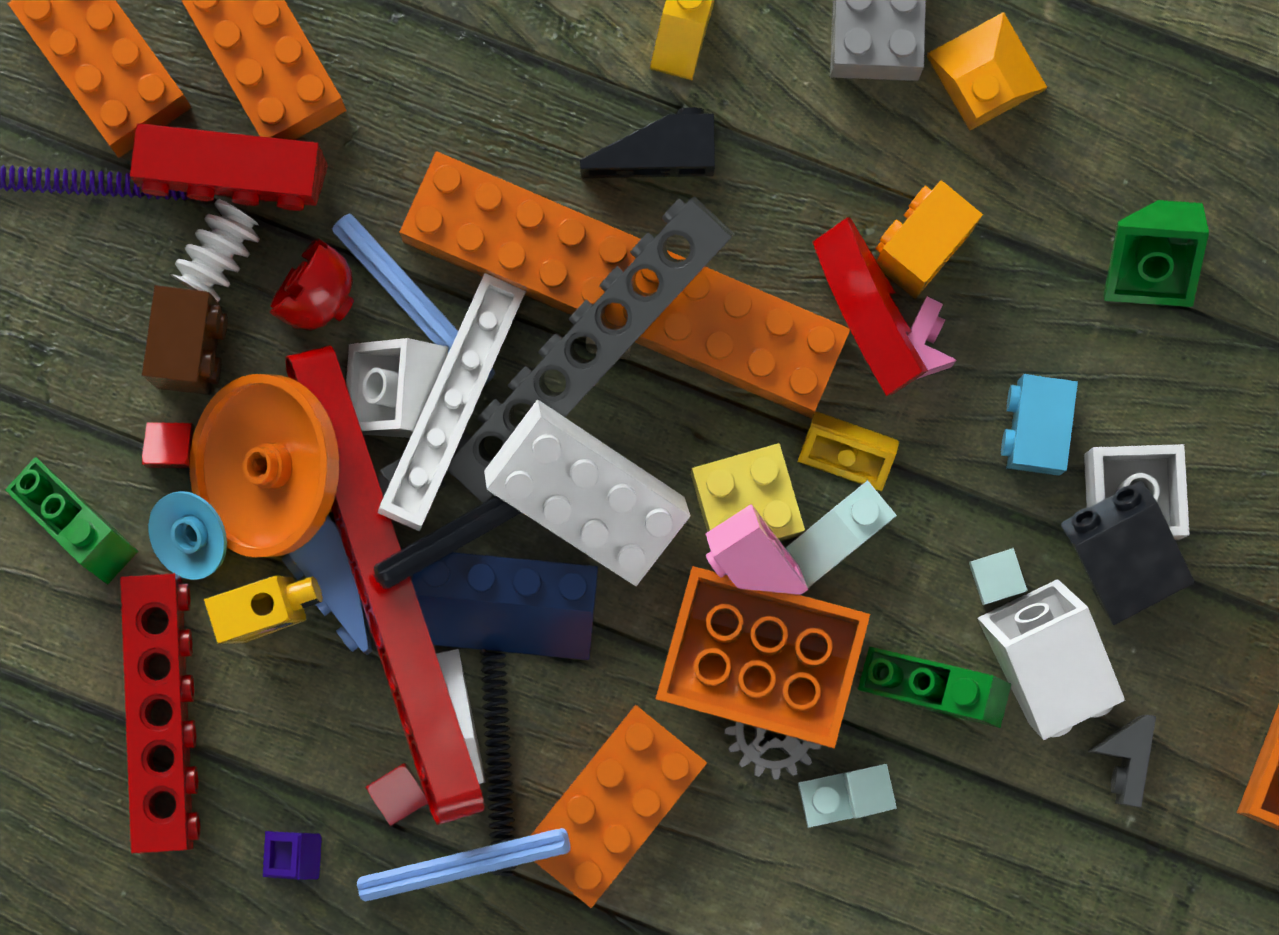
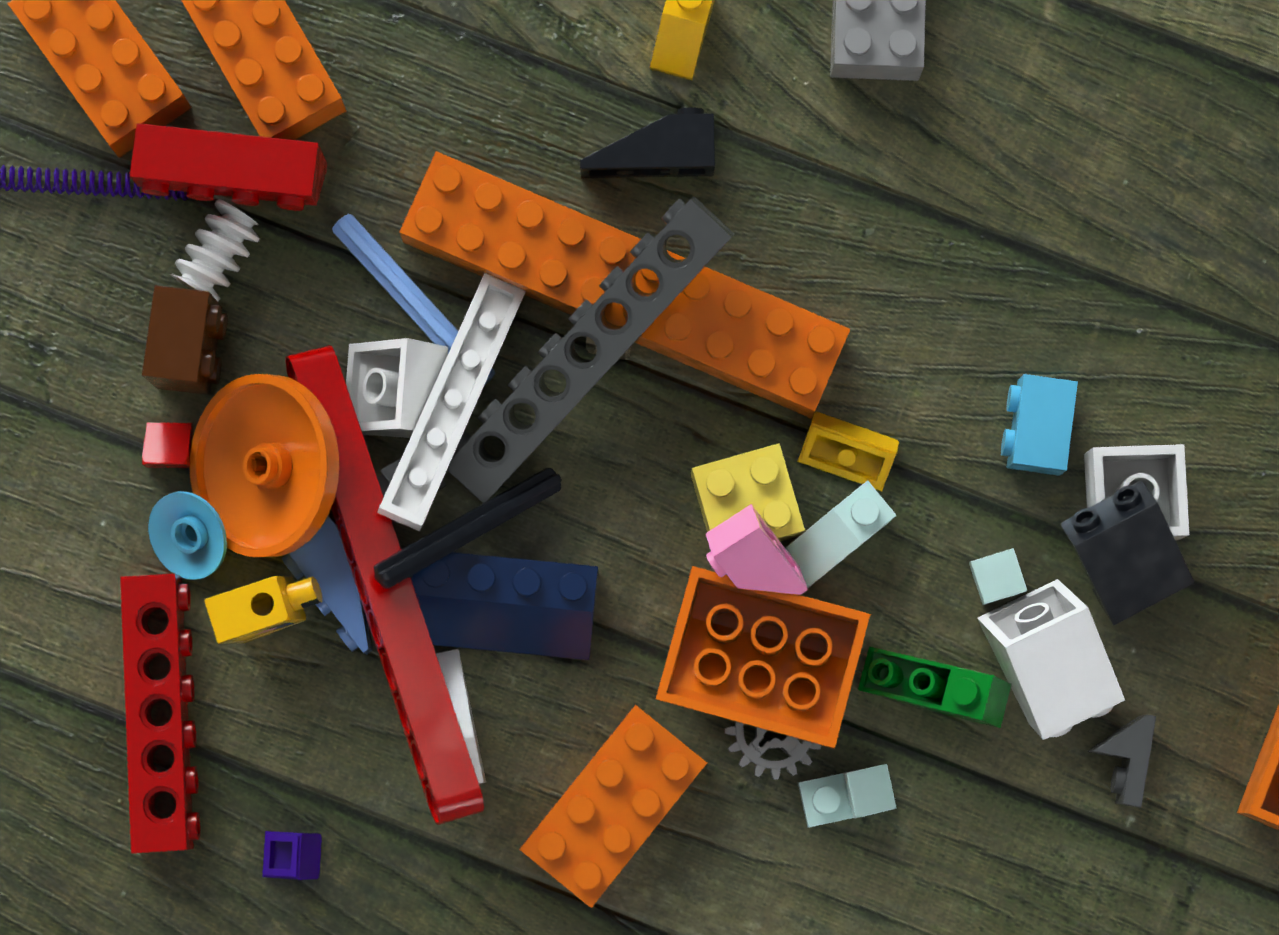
(71, 521): green slope -> none
(315, 289): red cylinder -> none
(397, 794): slope -> none
(464, 864): light blue axle -> none
(499, 765): black piece -> none
(586, 493): white brick -> none
(868, 307): red slope -> none
(927, 327): bright pink slope -> none
(932, 233): light orange brick -> none
(986, 71): light orange slope -> none
(1158, 255): green slope -> none

